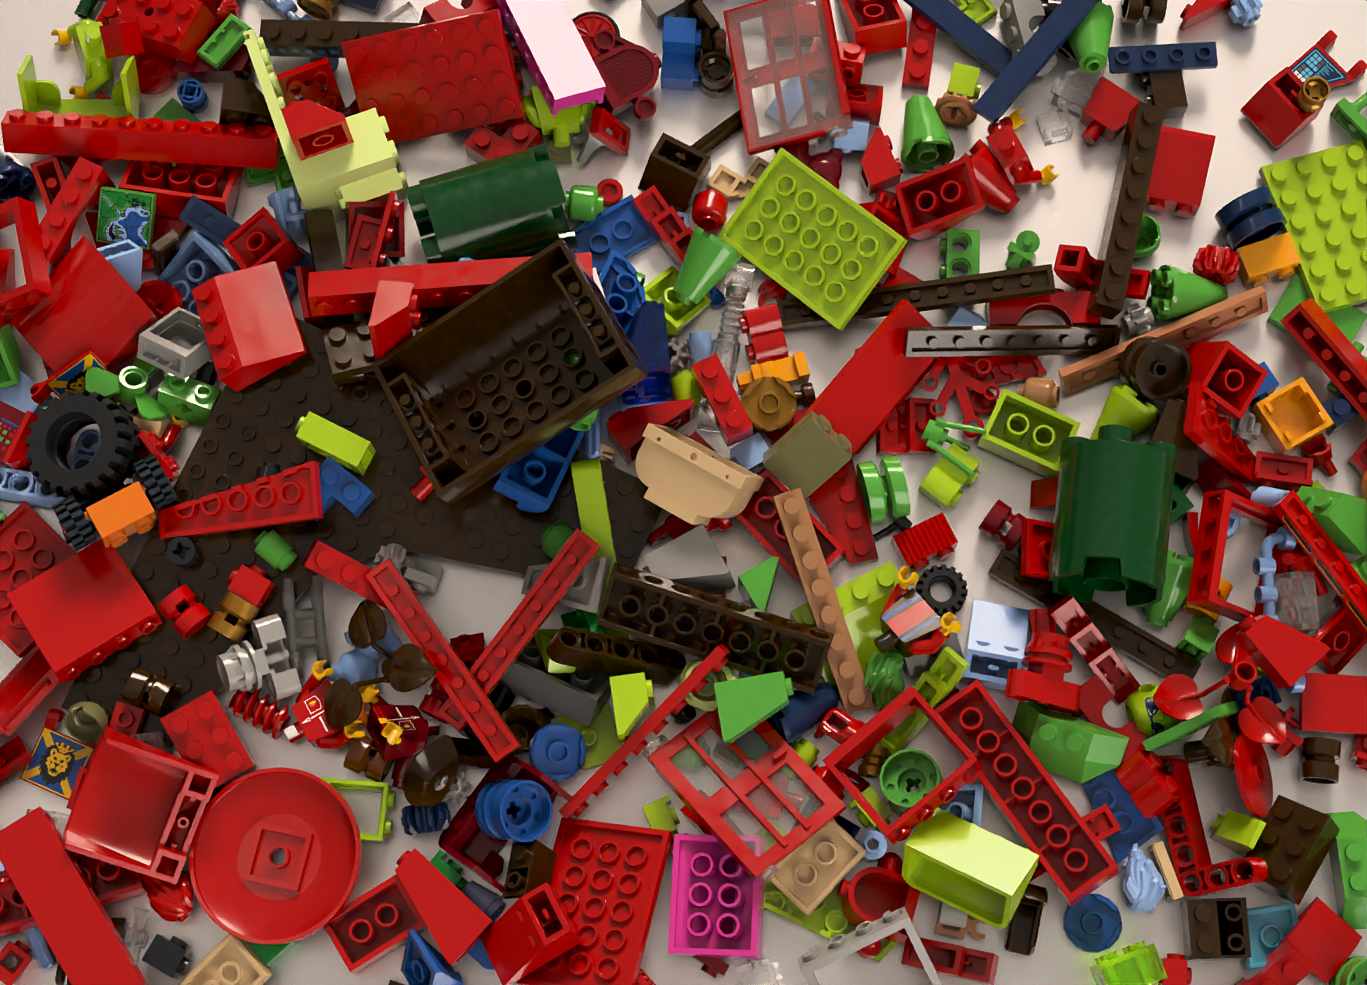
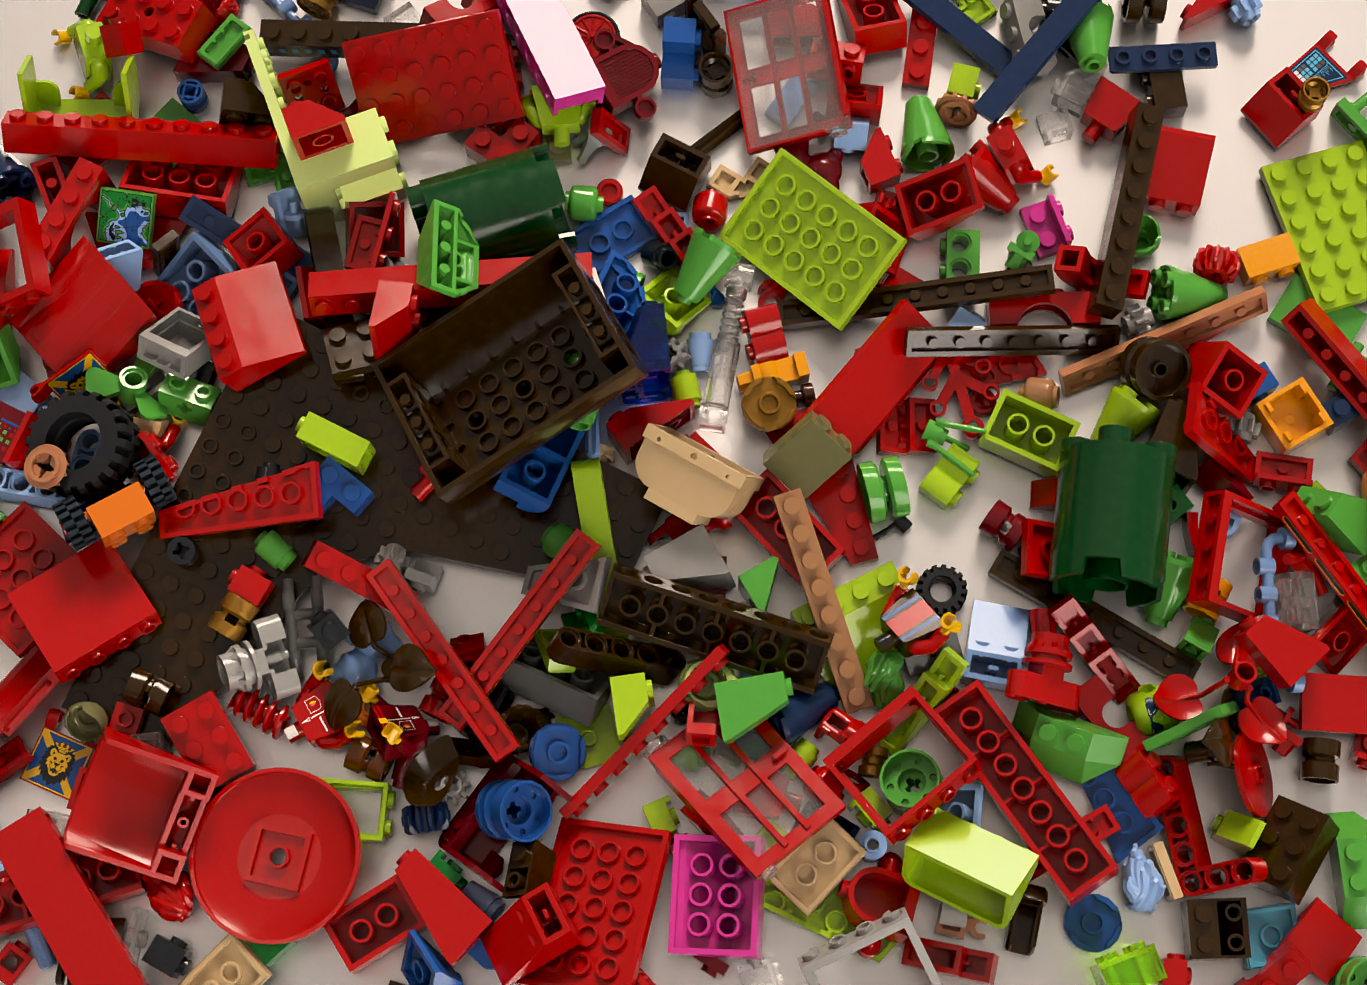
(45, 454): none -> nougat gear
(154, 72): red tile -> none
(190, 619): red wheel -> none
(327, 628): none -> black brick
(447, 252): none -> bright green wedge
(658, 255): none -> black brick
(701, 727): none -> red panel
(725, 404): red arch -> none
(750, 454): light blue brick -> none
(925, 542): red brick -> none
(1047, 222): none -> dark pink bracket
(1250, 218): dark blue wheel -> none
(1267, 496): light blue cone -> none
(1321, 453): red piece -> none

